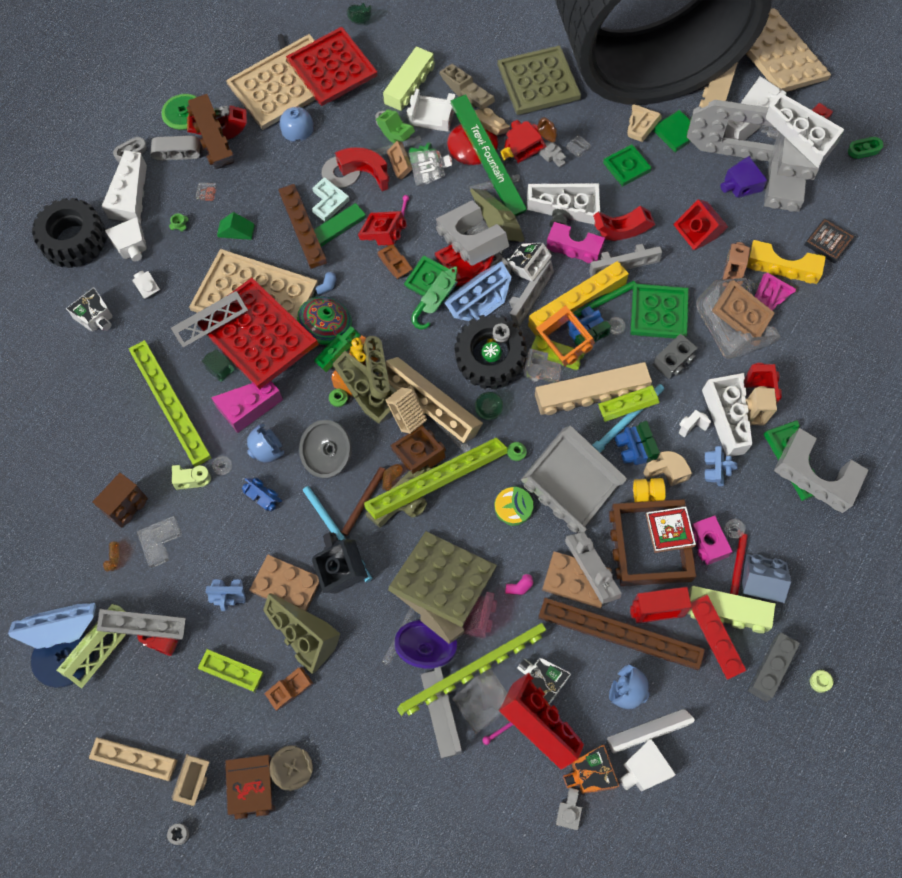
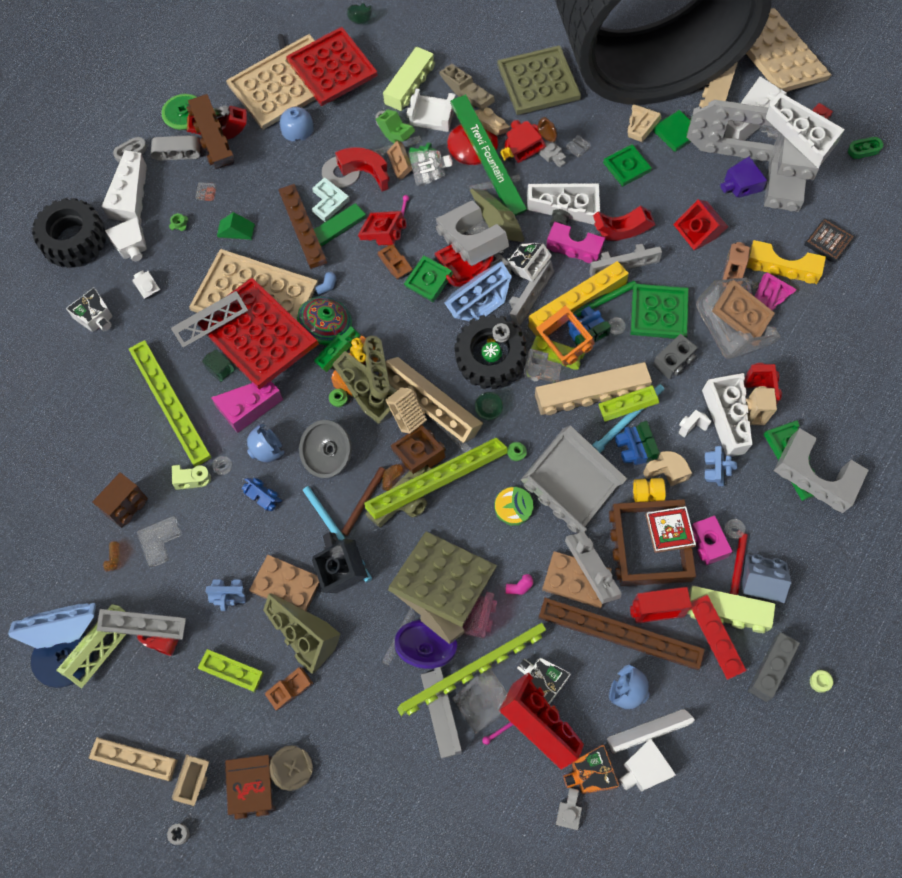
(435, 295): plate -> none

